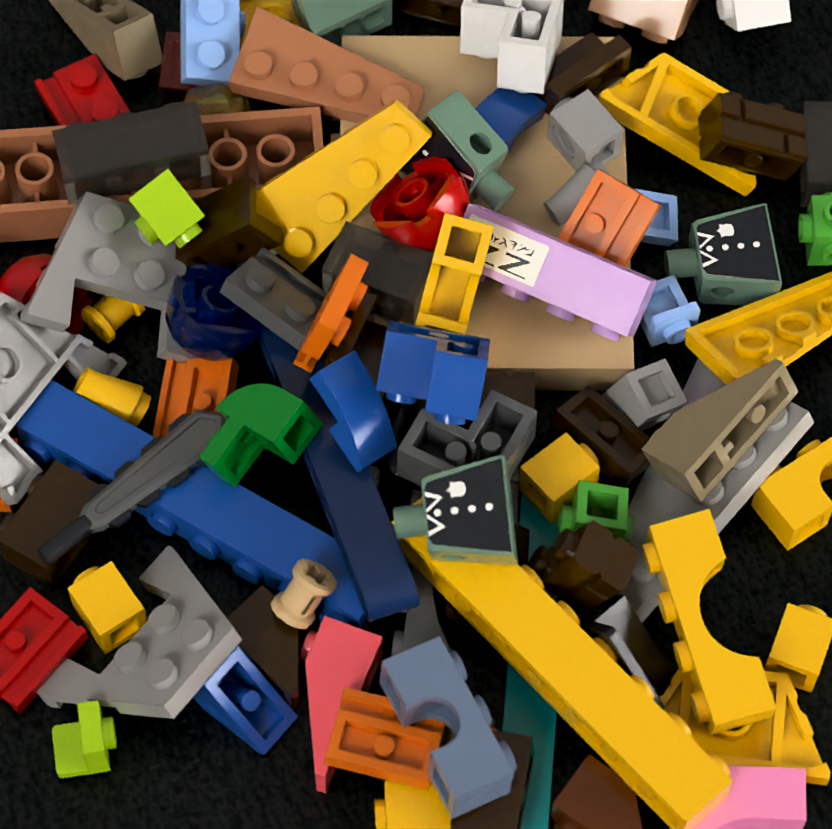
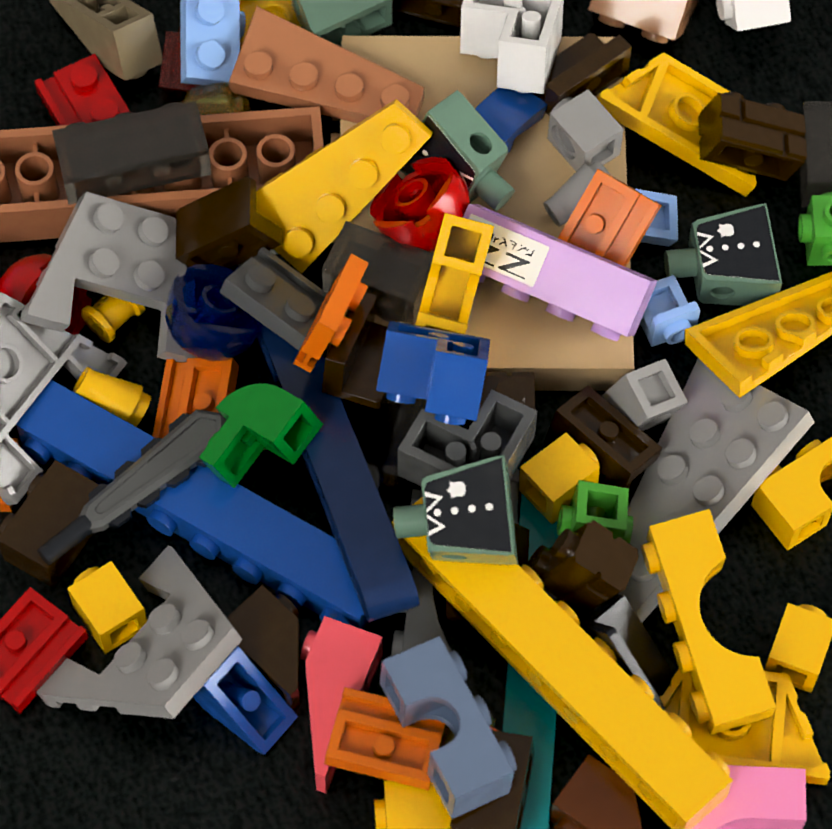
(84, 745): lime bracket -> none
(166, 211): lime brick -> none
(303, 593): tan bush -> none
(362, 419): blue slope -> none
(715, 431): dark tan slope -> none

